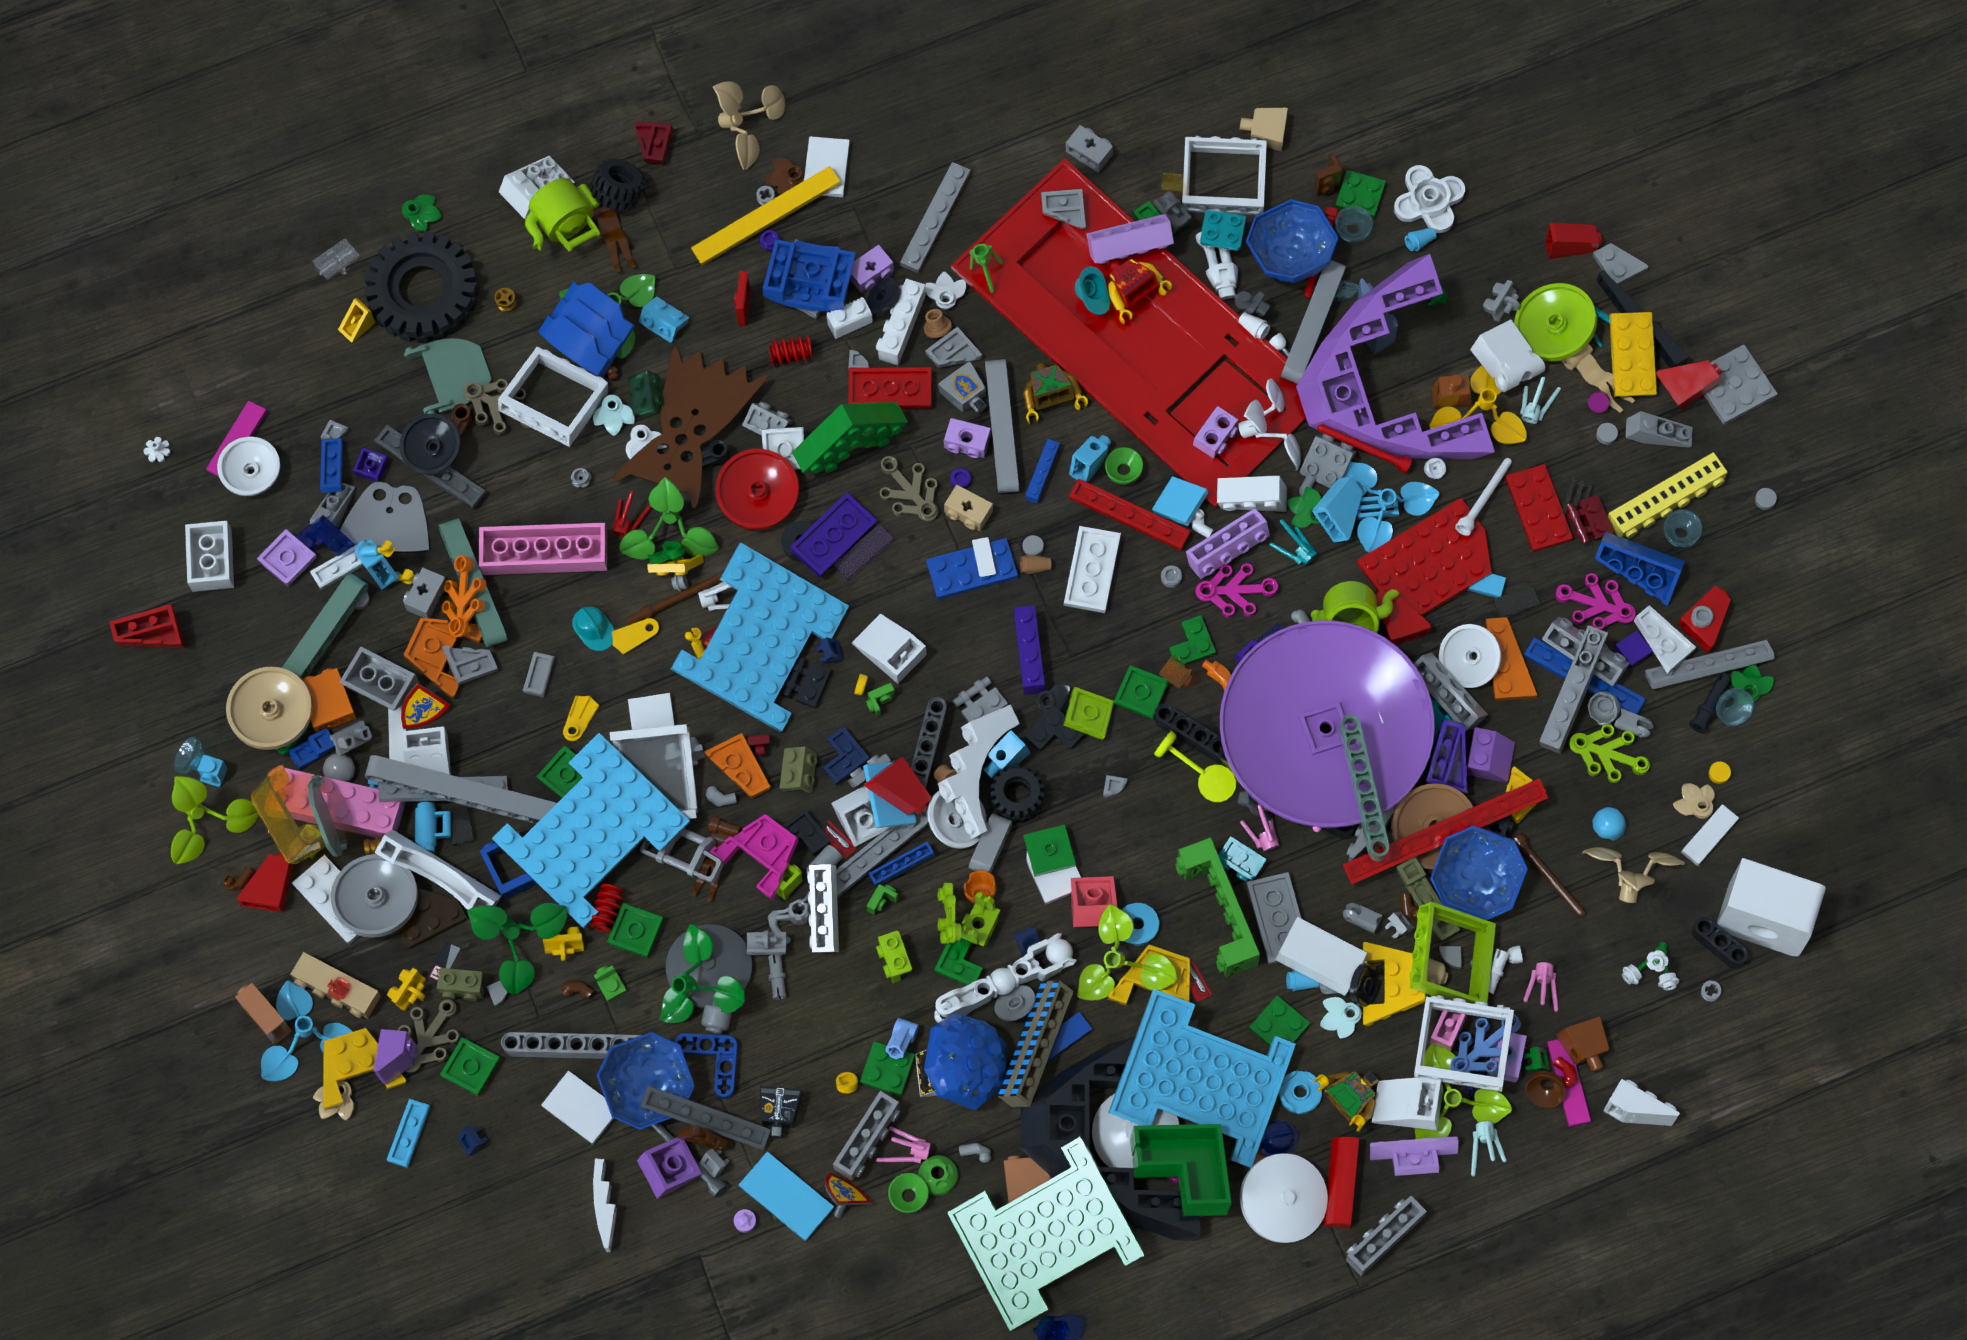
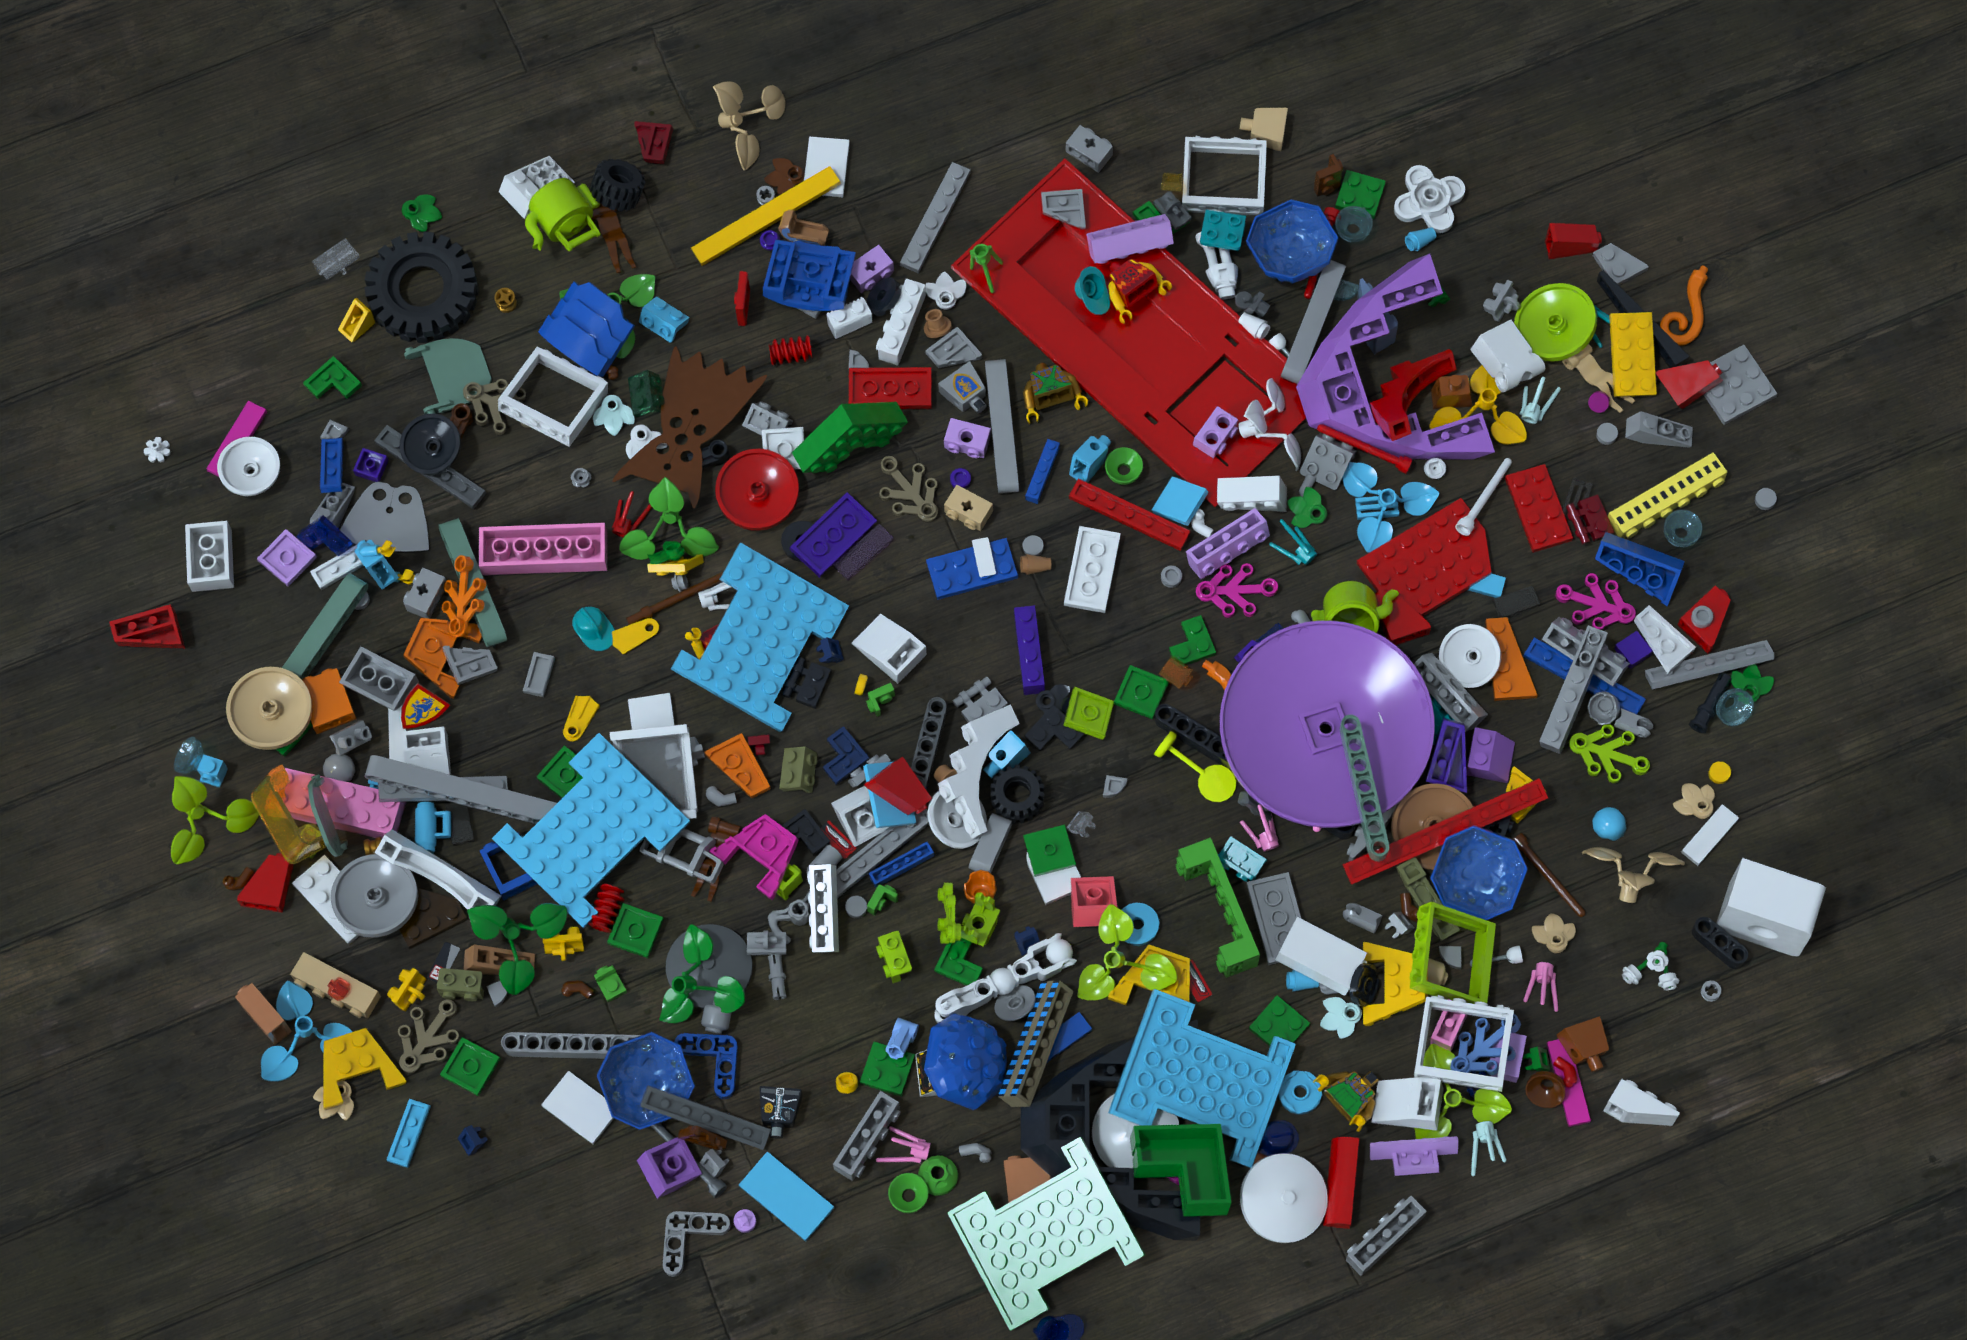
(313, 749): blue slope -> none
(330, 375): none -> green plate
(394, 1054): medium lavender slope -> none
(490, 959): none -> medium nougat slope
(604, 1211): white slope -> none
(681, 1231): none -> light grey beam
(802, 230): none -> medium nougat animal
(844, 1194): shield -> none
(856, 907): none -> light grey tile
(1080, 822): none -> clear tile
(1339, 508): medium azure slope -> none
(1407, 382): none -> red arch
(1496, 969): white pin -> none
(1554, 930): none -> tan plate
(1694, 287): none -> orange plant

